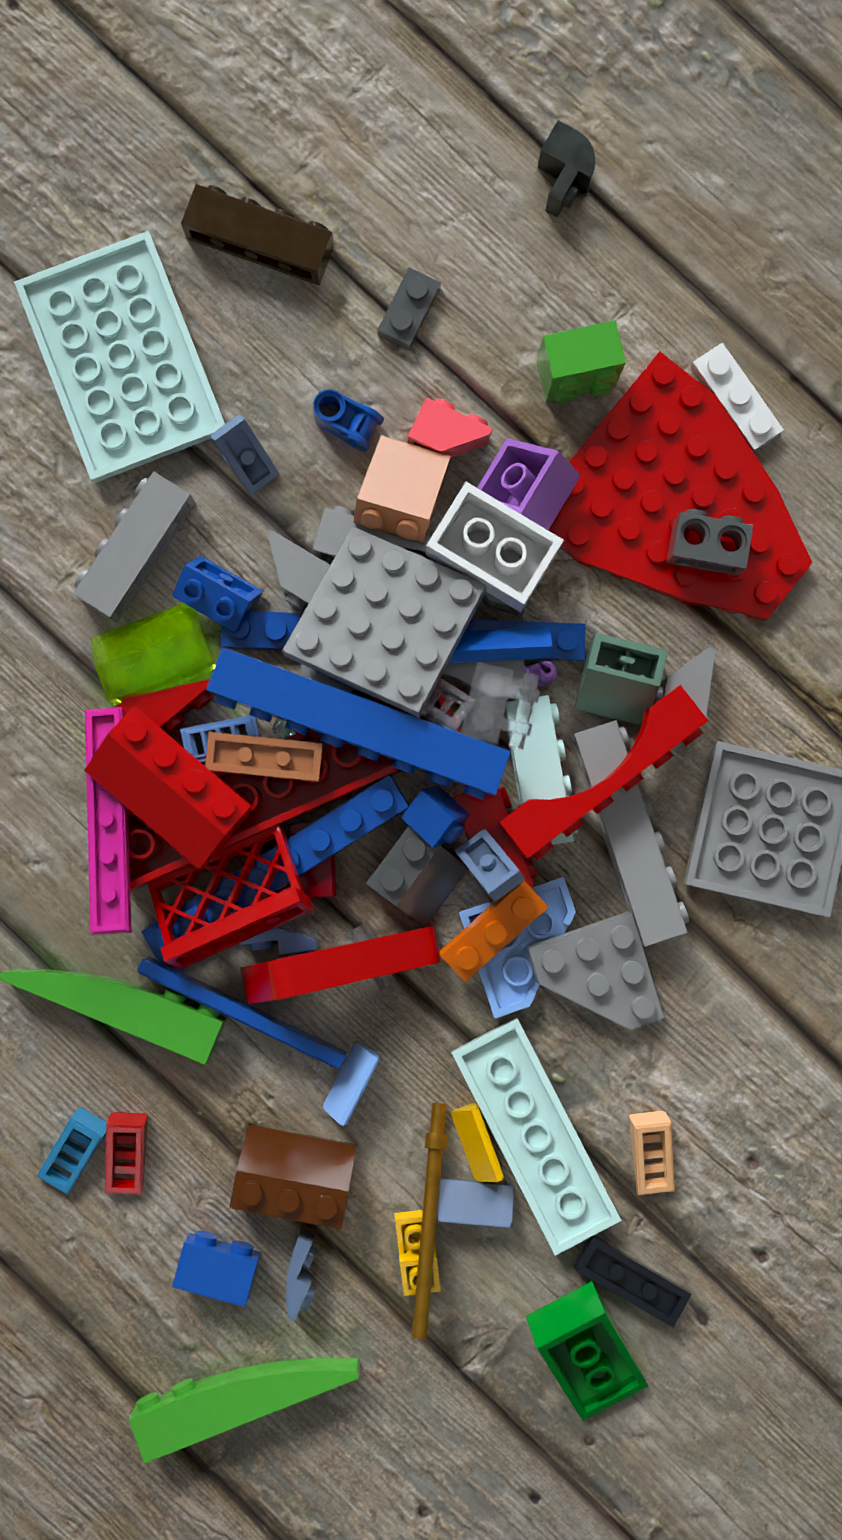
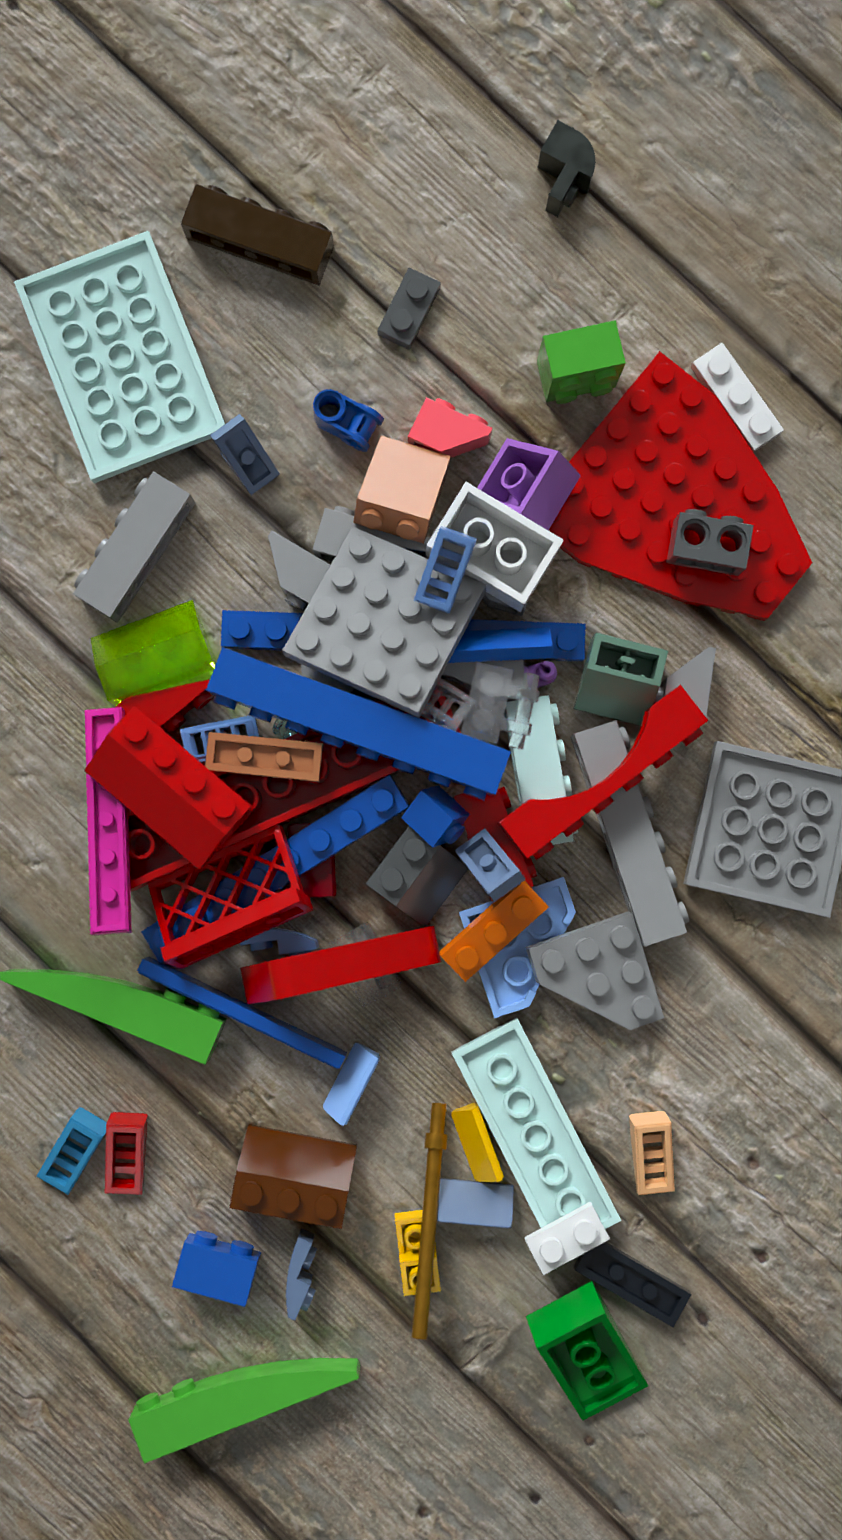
(216, 592): blue bracket -> none
(456, 538): none -> medium blue slope
(566, 1238): none -> white plate

